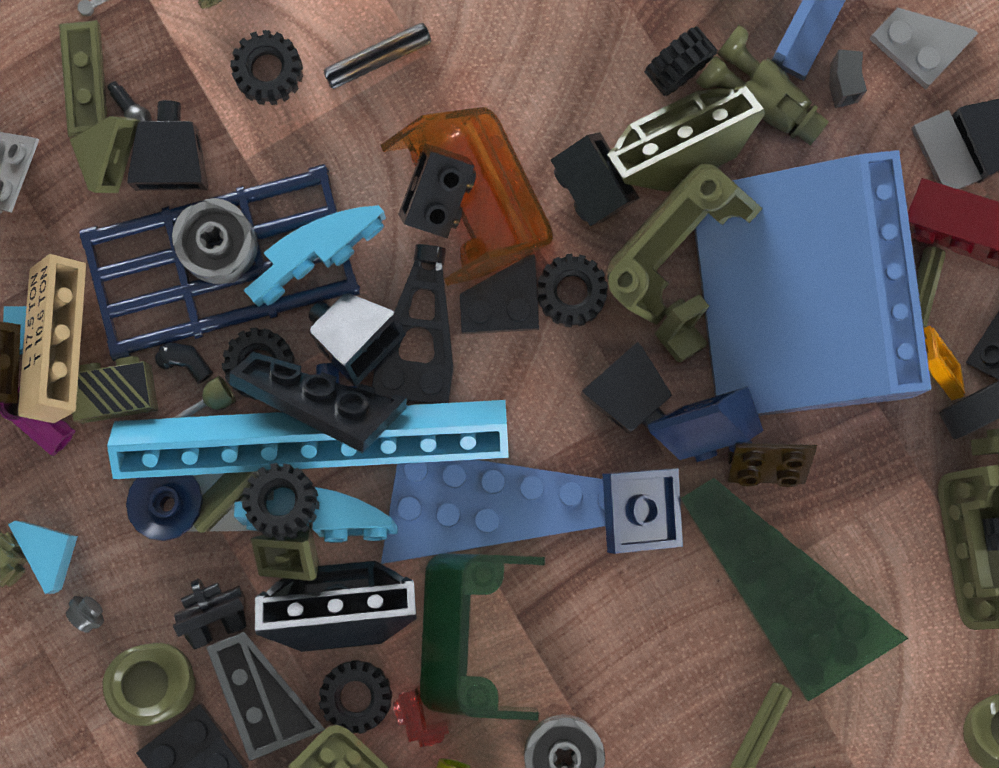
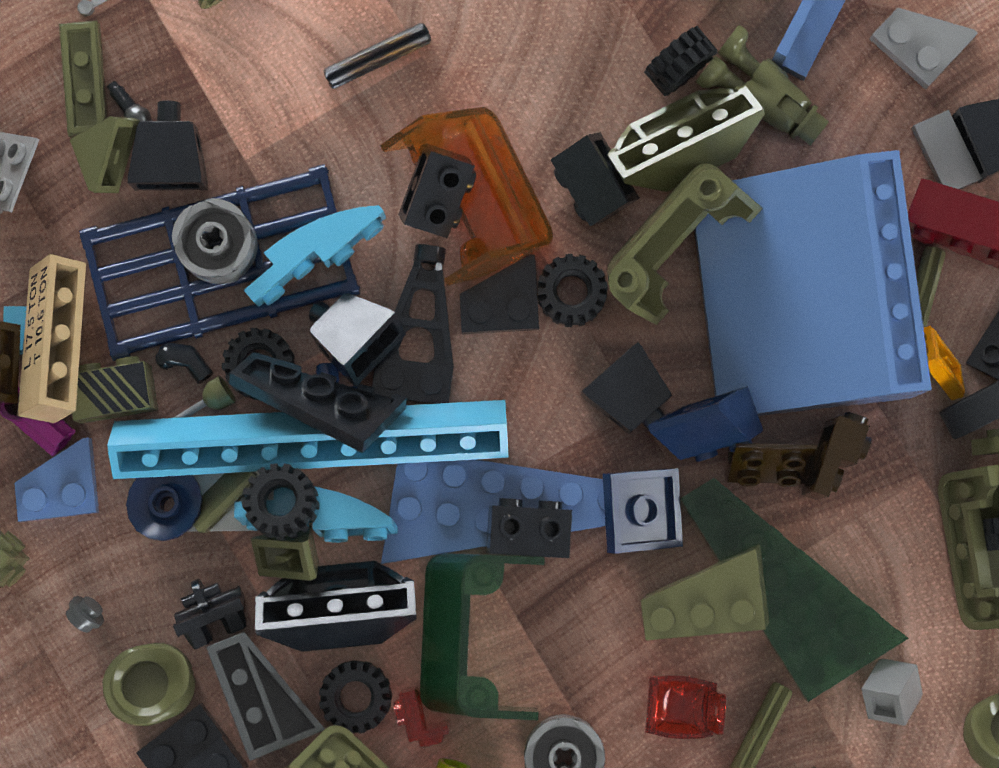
(46, 552): medium azure slope -> none
(60, 486): none -> medium blue wing
(266, 45): black tyre -> none
(529, 531): none -> black brick
(678, 329): olive bracket -> none
(684, 708): none -> clear red piece
(711, 601): none -> olive wedge
(840, 445): none -> dark brown plate
(846, 78): dark grey piece -> none
(892, 691): none -> light grey panel

